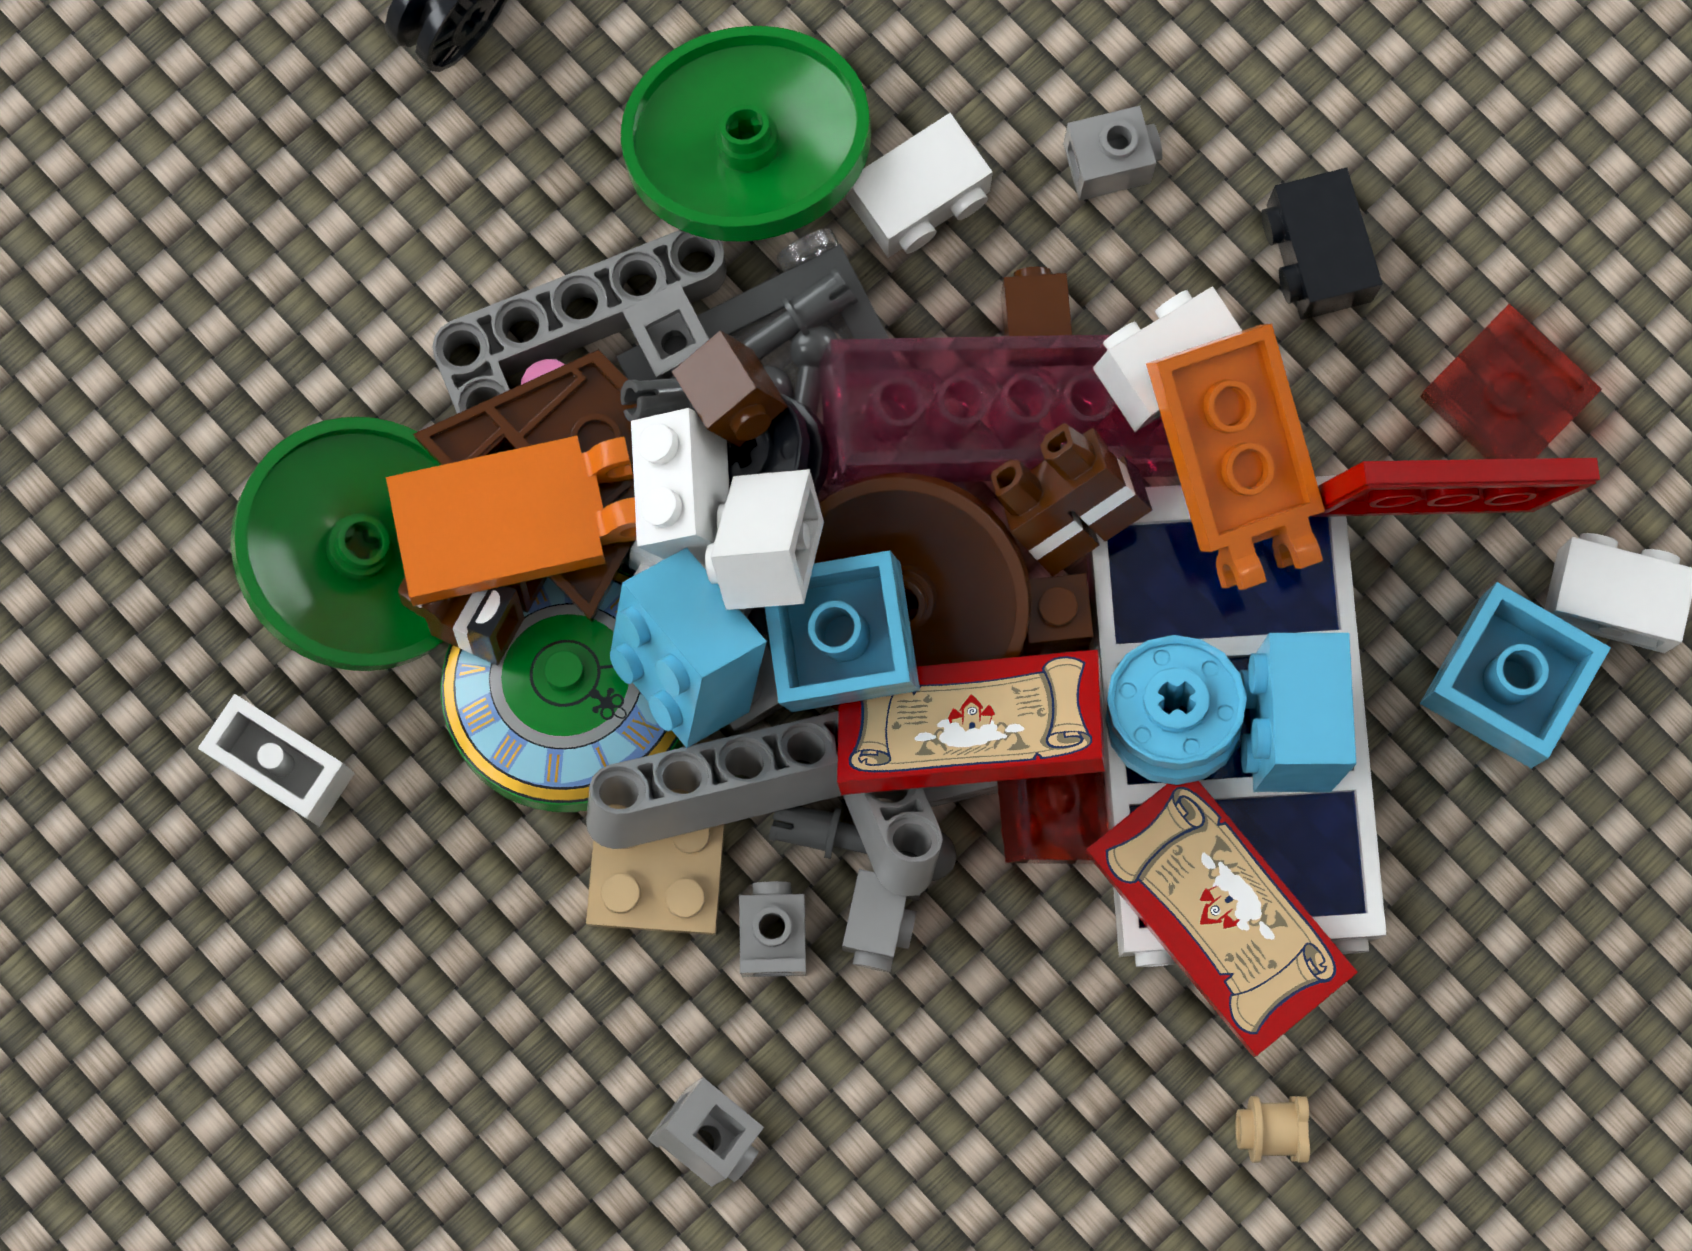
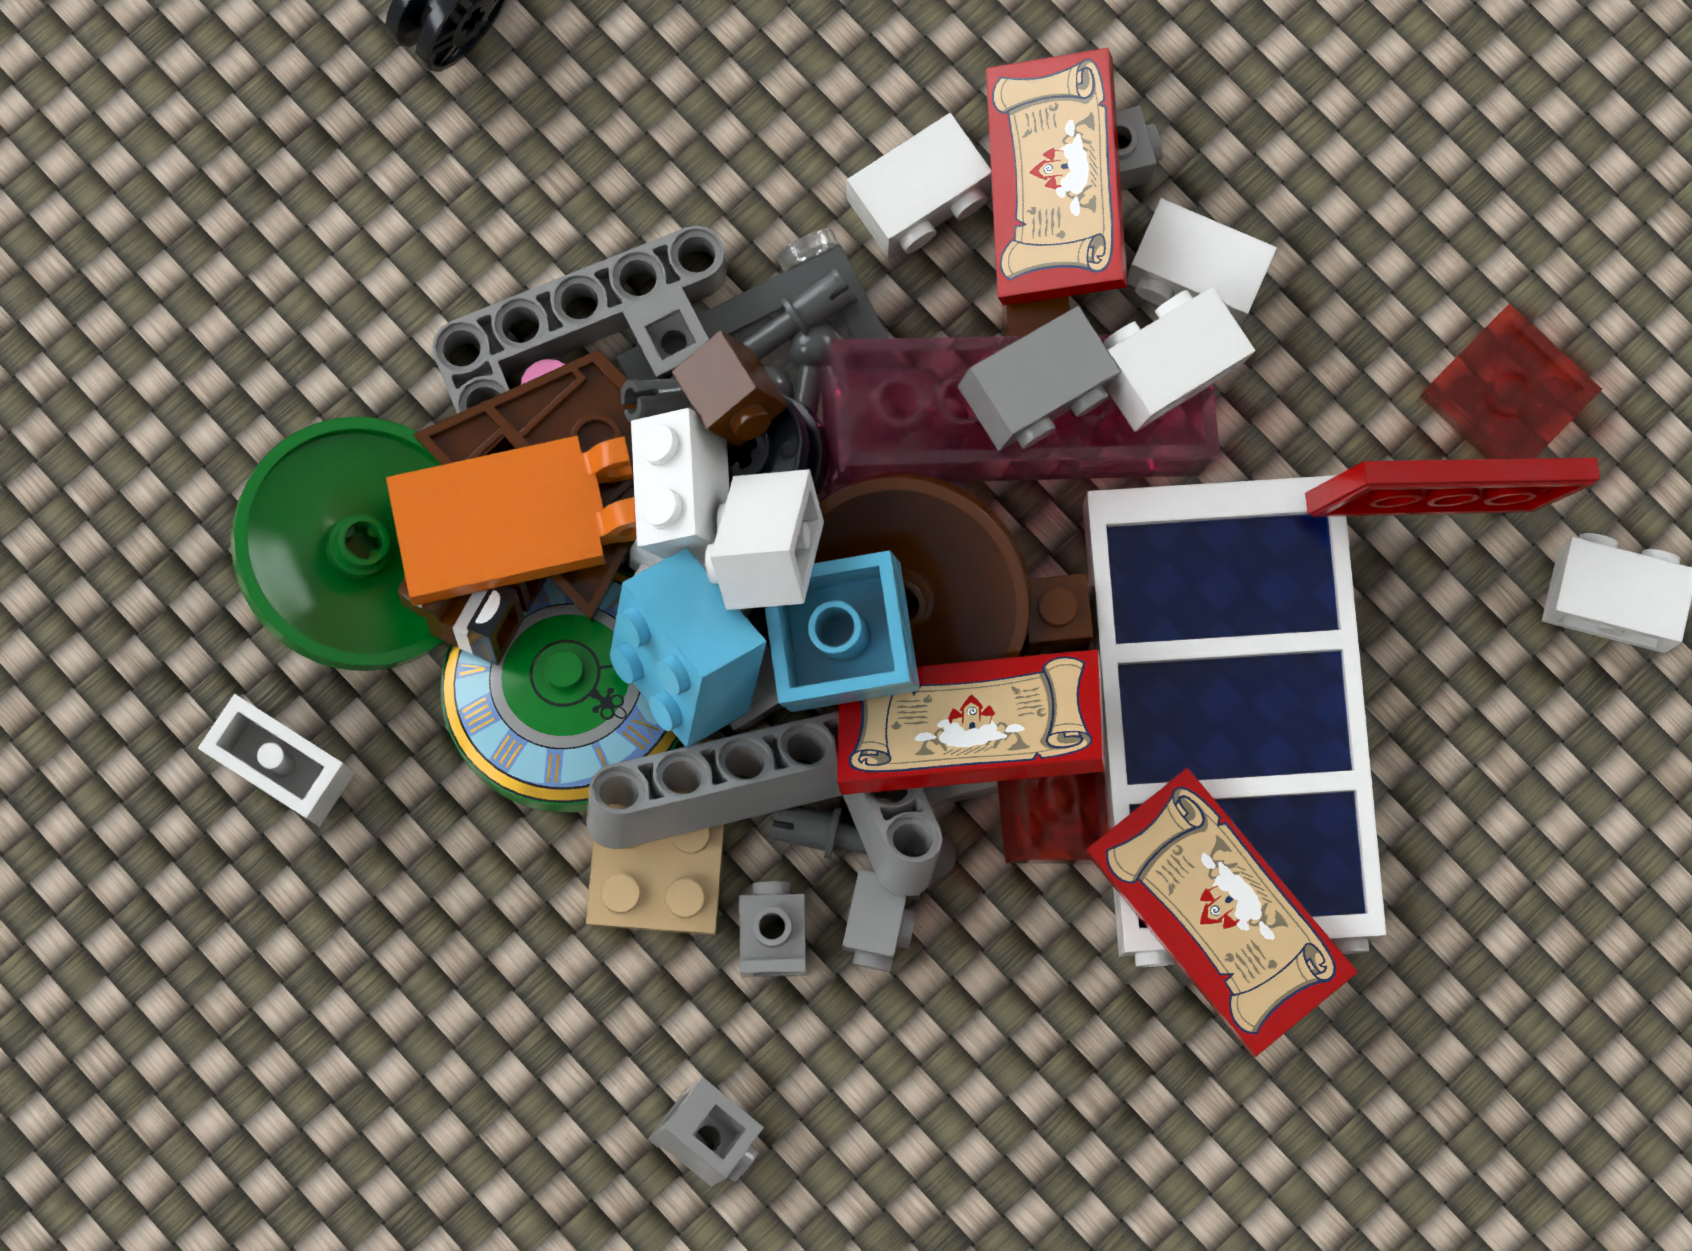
(746, 133): green dish -> none
(1040, 379): none -> light grey brick
(1055, 177): none -> tile
(1070, 497): reddish brown hips -> none
(1175, 674): medium azure wheel -> none
(1197, 253): none -> white brick
(1239, 452): orange tile -> none
(1274, 1129): tan brick -> none
(1299, 713): medium azure brick -> none
(1321, 244): black brick -> none
(1515, 675): medium azure brick -> none

